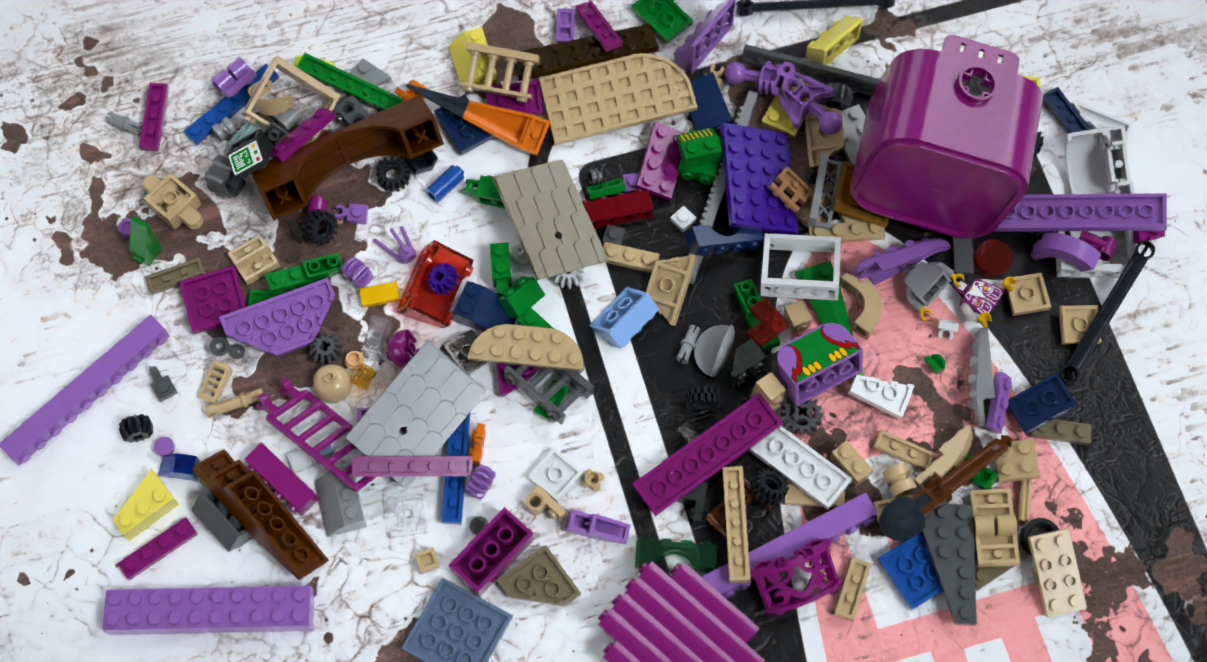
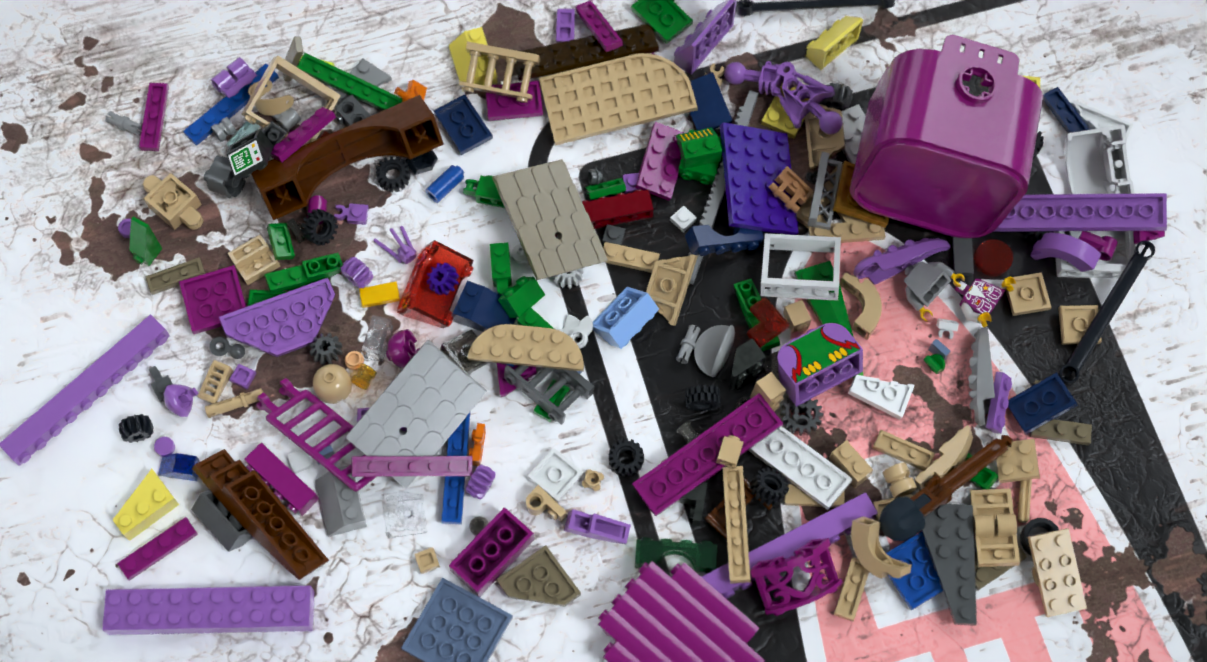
(179, 399): none -> medium lavender piece
(242, 376): none -> medium lavender tile
(280, 241): none -> green plate
(294, 54): none -> dark tan tile
(513, 127): orange plate -> none
(578, 329): none -> white plate
(626, 469): none -> black tyre
(730, 451): none -> tan brick
(820, 72): dark grey plate -> none
(870, 553): none -> tan arch
(938, 348): none -> sand blue tile

